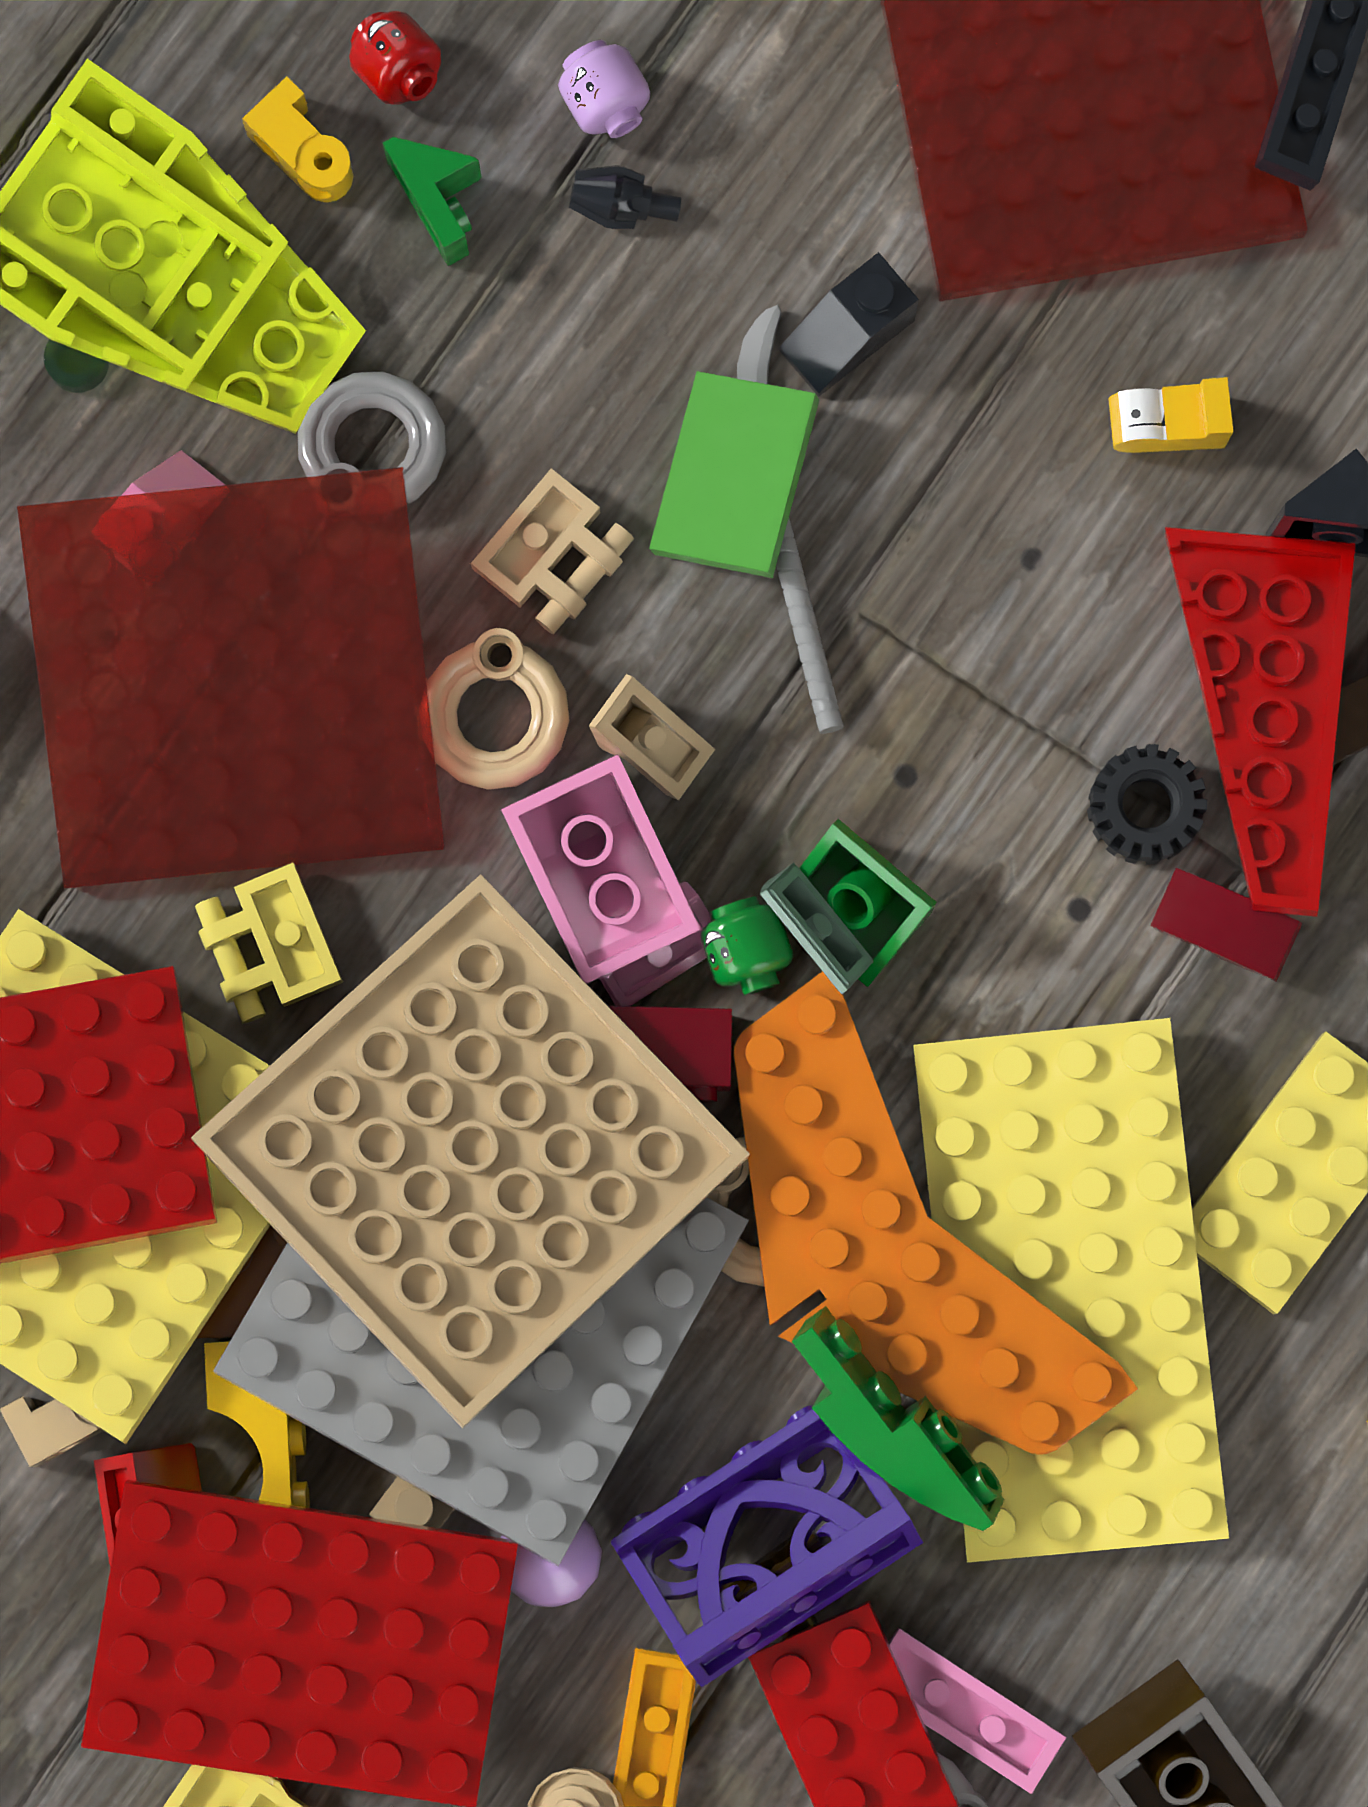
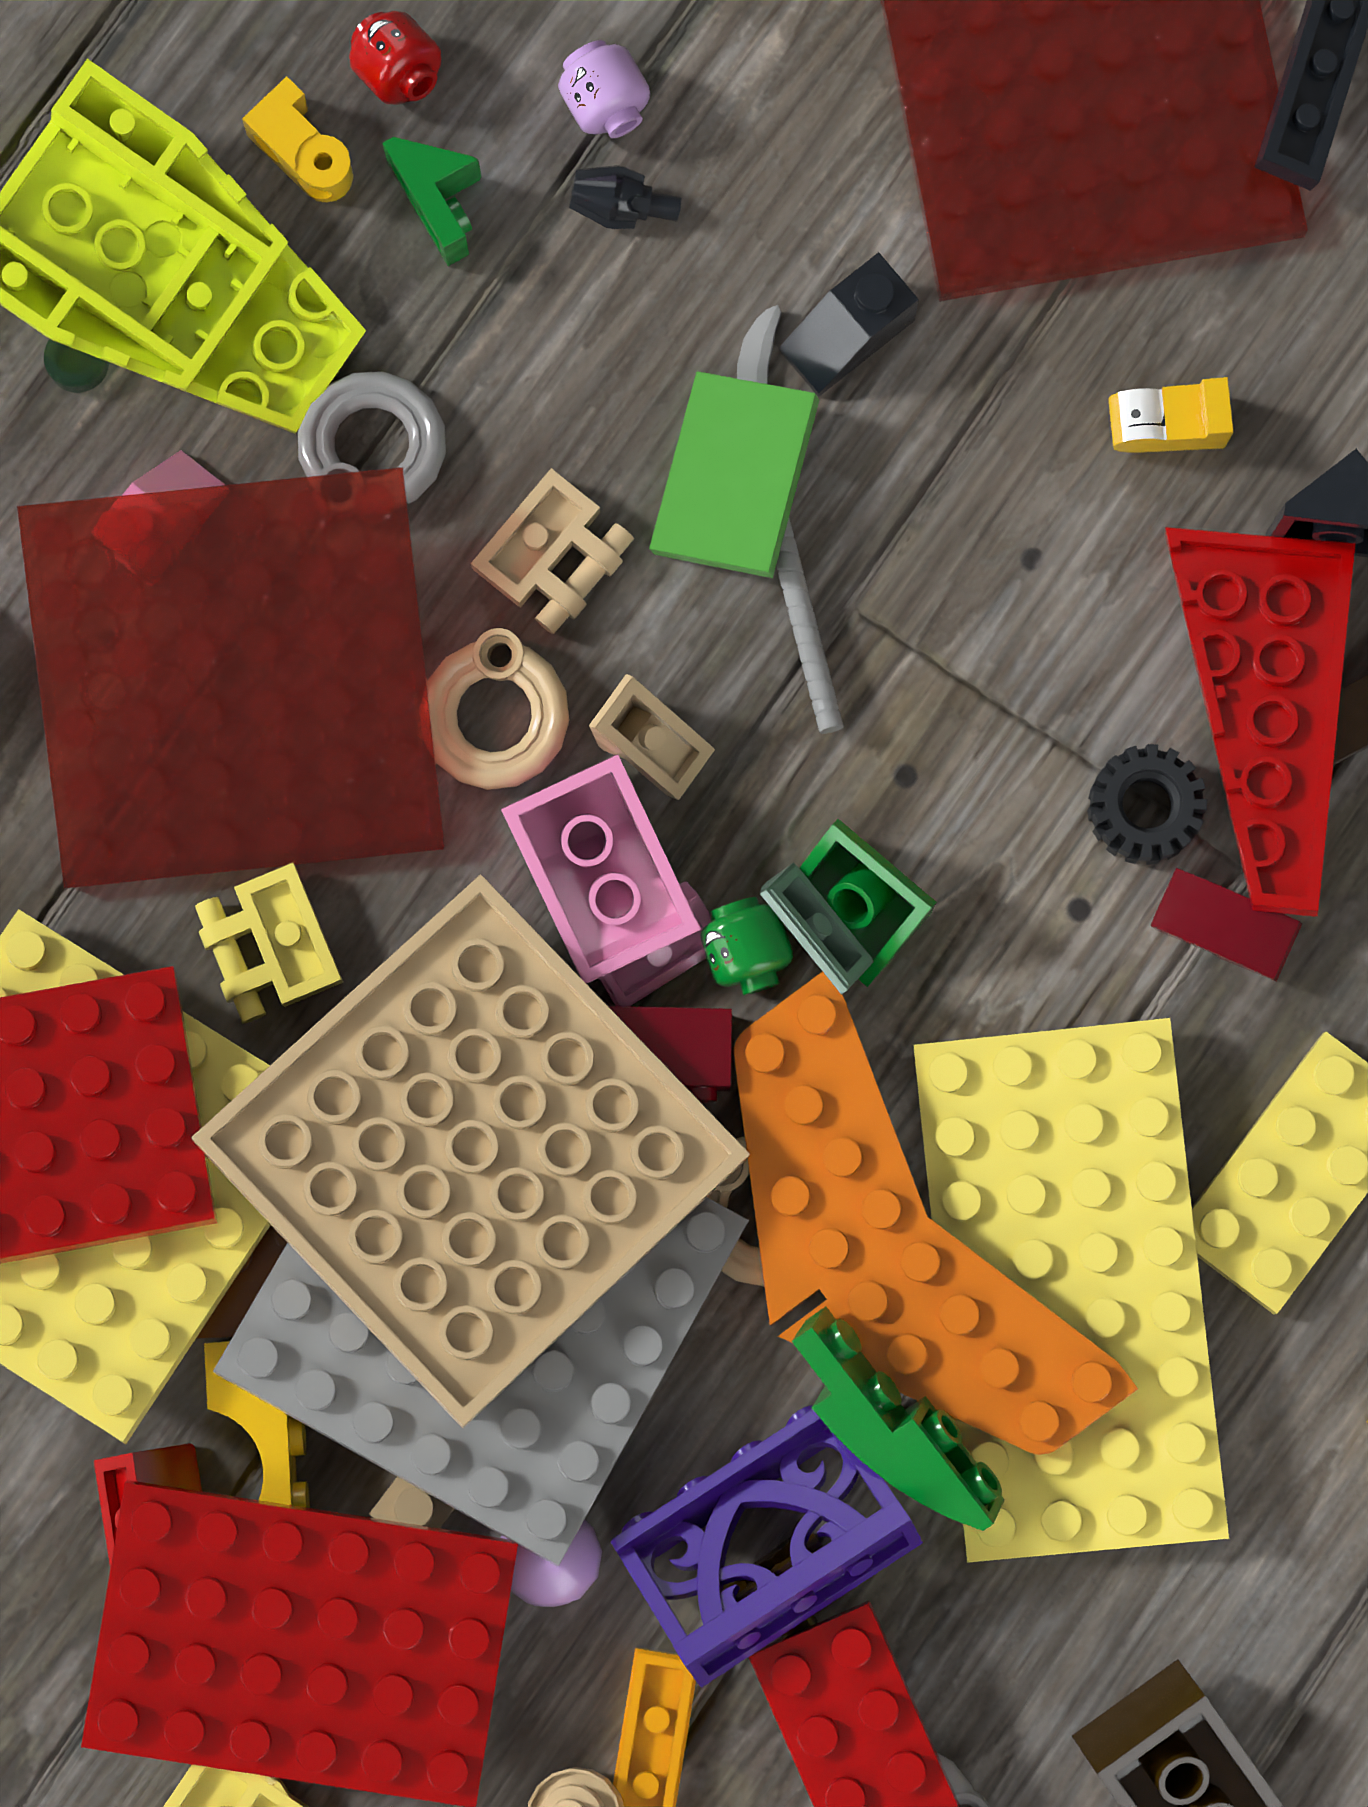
(46, 1430): tan leg -> none
(975, 1714): bright pink plate -> none

